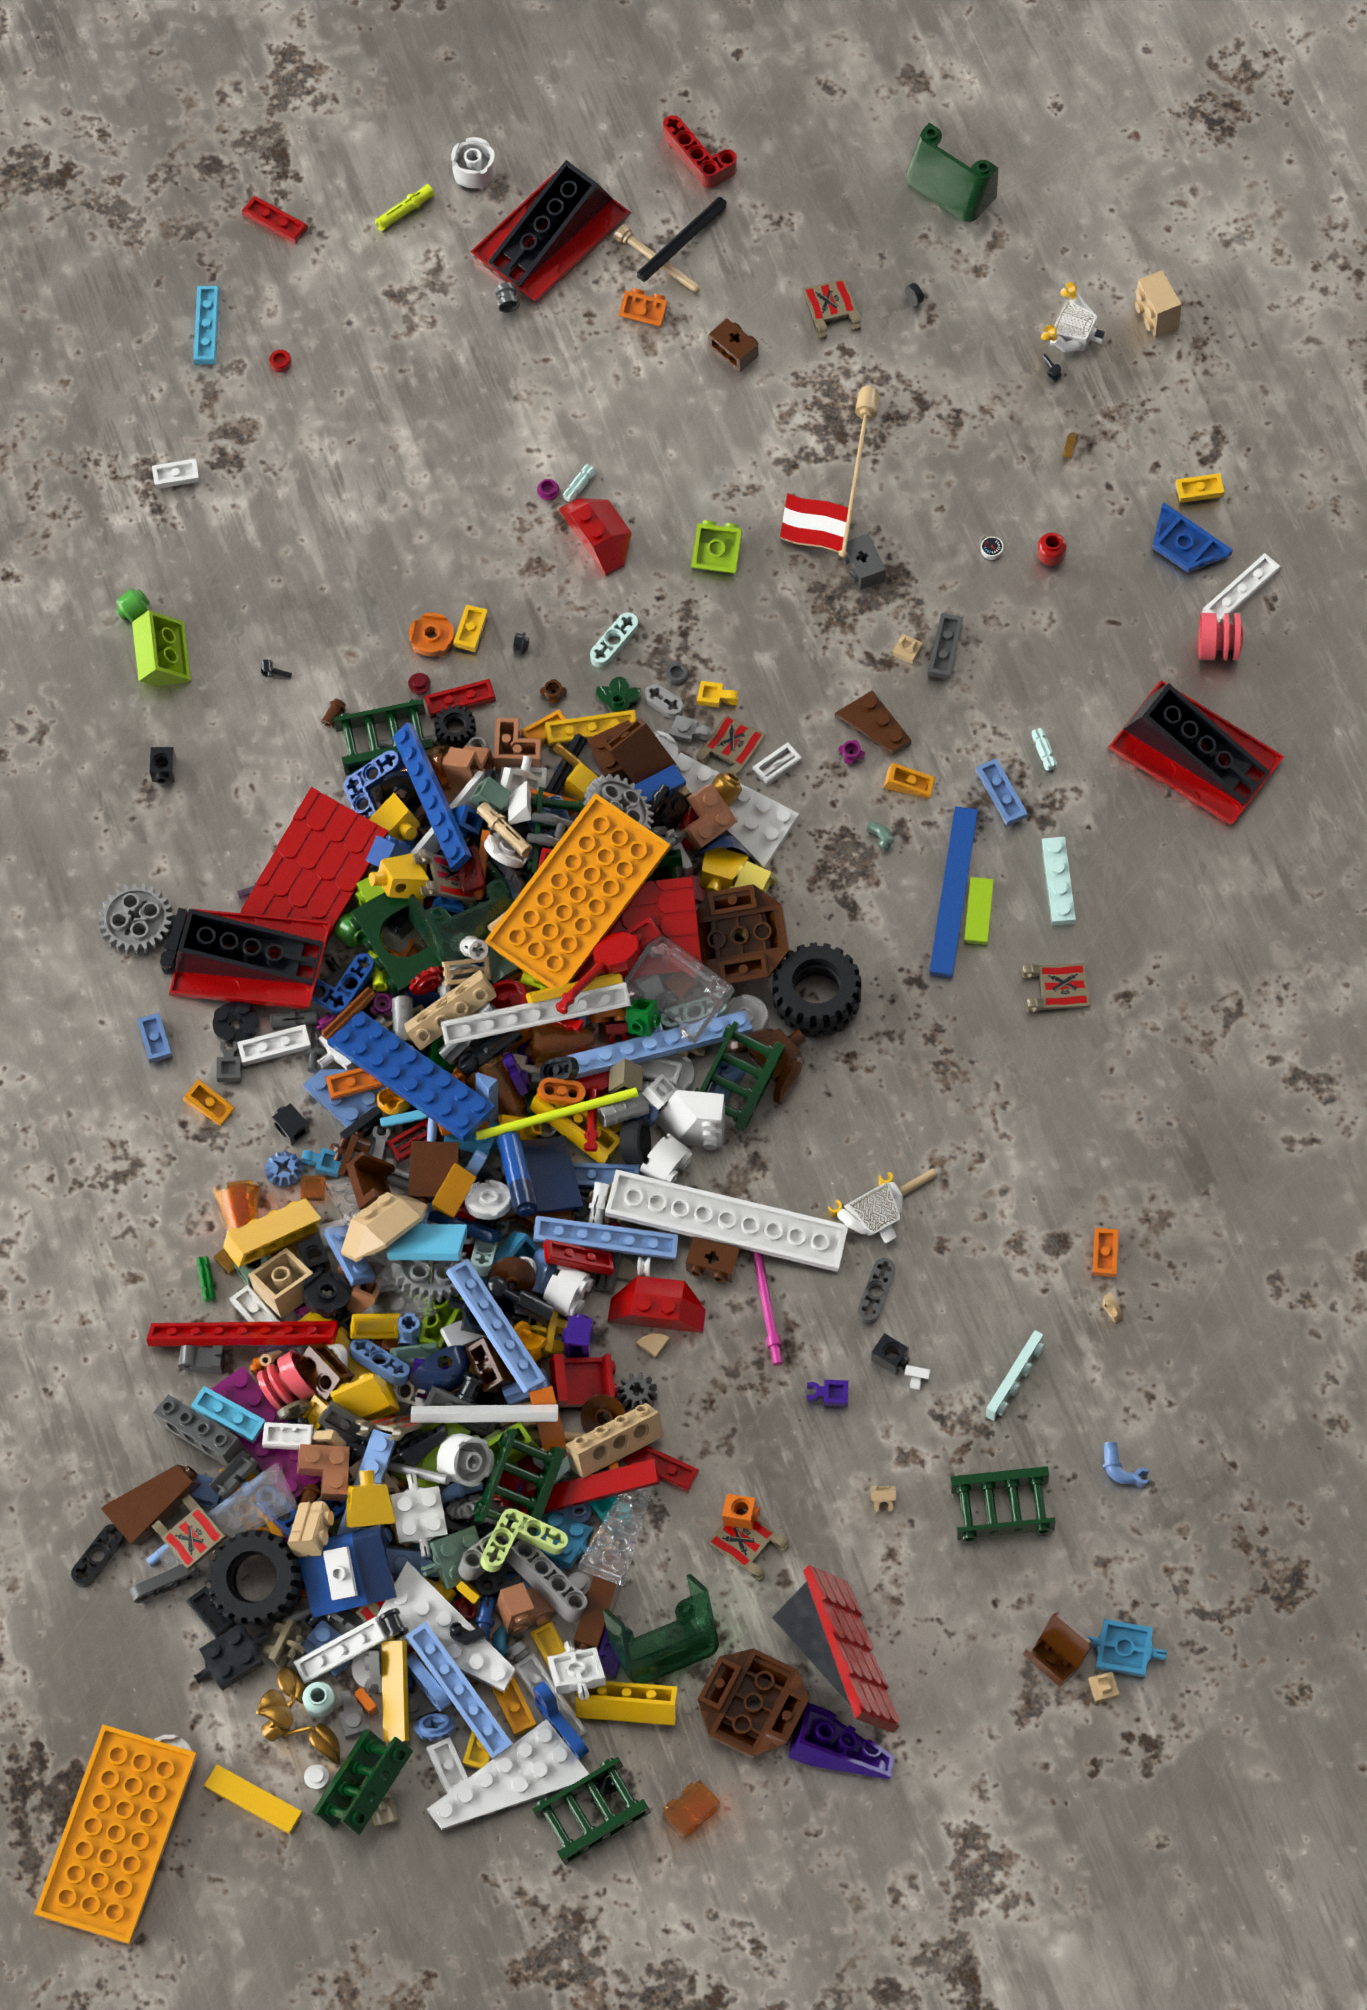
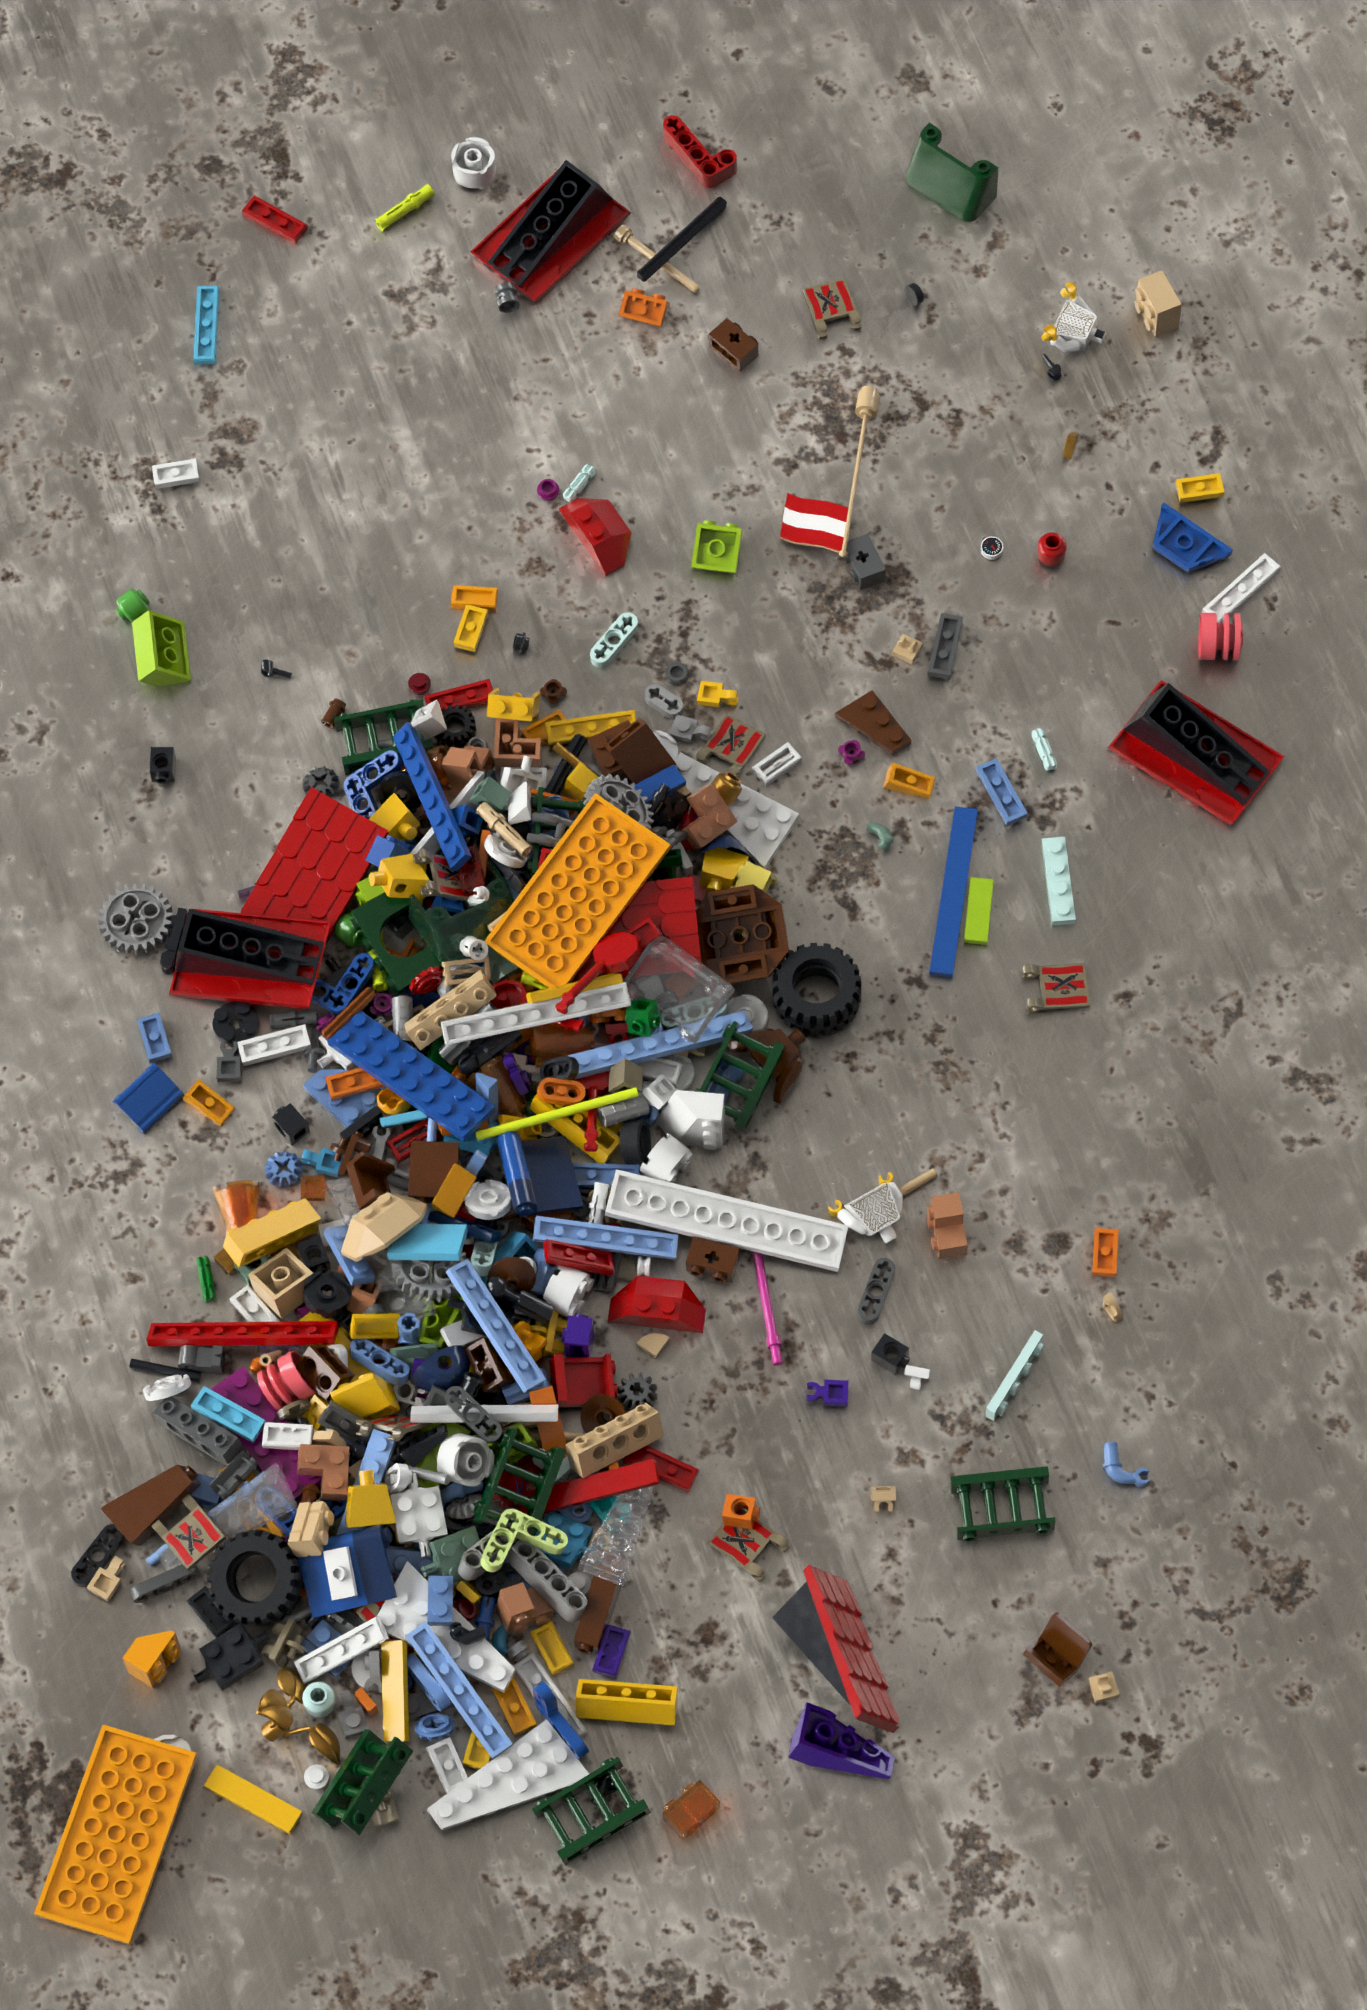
(106, 1581): none -> tan plate
(148, 1097): none -> blue piece
(151, 1656): none -> light orange slope
(163, 1369): none -> black bar
(167, 1387): none -> white tile
(280, 361): red tile -> none
(331, 781): none -> dark grey gear
(393, 1624): black bush -> none
(397, 1478): none -> white plate
(429, 720): none -> white slope
(431, 646): orange plate -> none
(440, 1600): none -> medium blue plate
(455, 1407): none -> dark grey beam
(475, 596): none -> light orange tile
(482, 896): none -> white arm
(514, 706): none -> yellow window
(576, 1670): white plate -> none
(618, 694): dark green plate -> none
(670, 1646): clear green windscreen -> none
(748, 1678): reddish brown piece -> none
(946, 1220): none -> nougat brick
(1125, 1648): dark azure plate -> none

